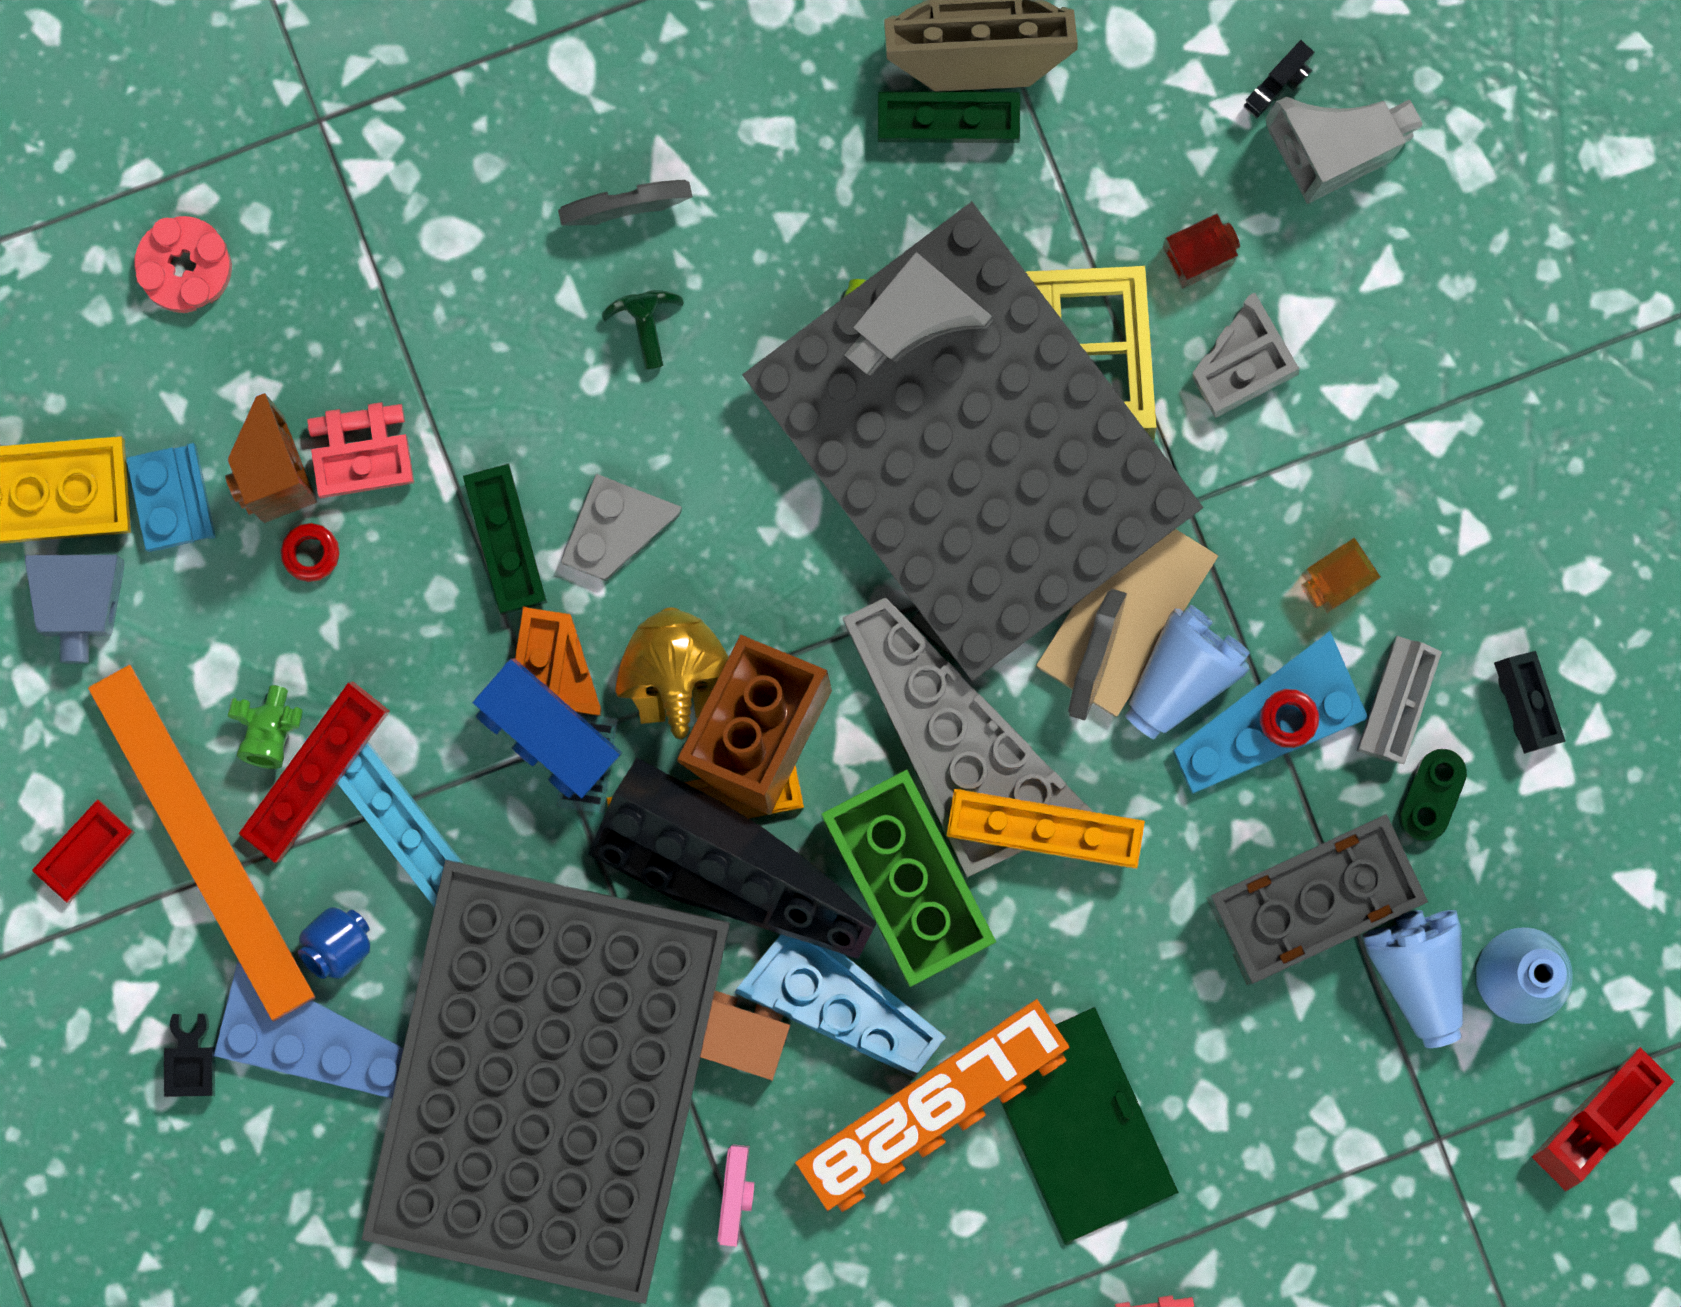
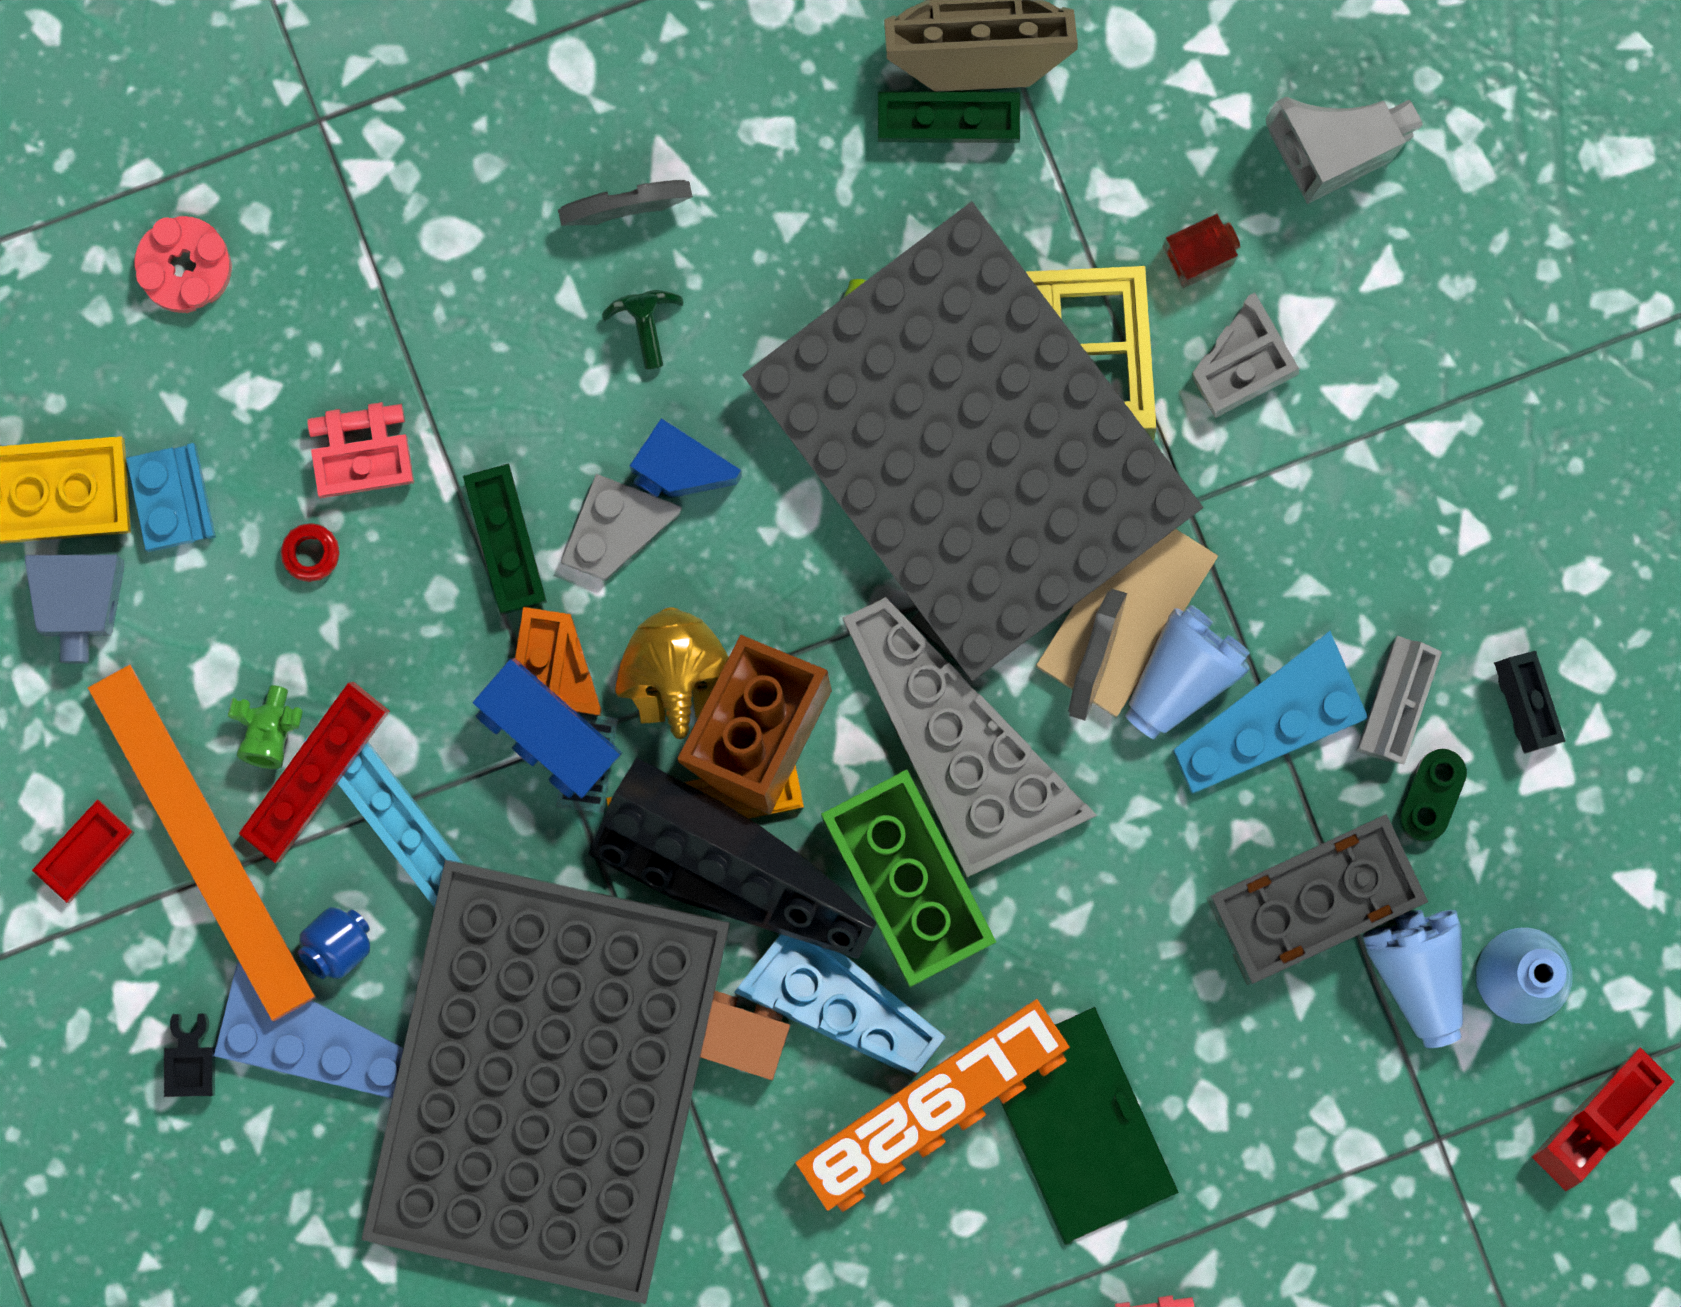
(267, 466): dark orange slope -> none
(679, 465): none -> blue slope
(736, 1195): bright pink plate -> none
(911, 312): light grey hips -> none
(1045, 829): light orange tile -> none
(1289, 73): black plate -> none
(1306, 706): red piece -> none
(1339, 576): clear orange brick -> none

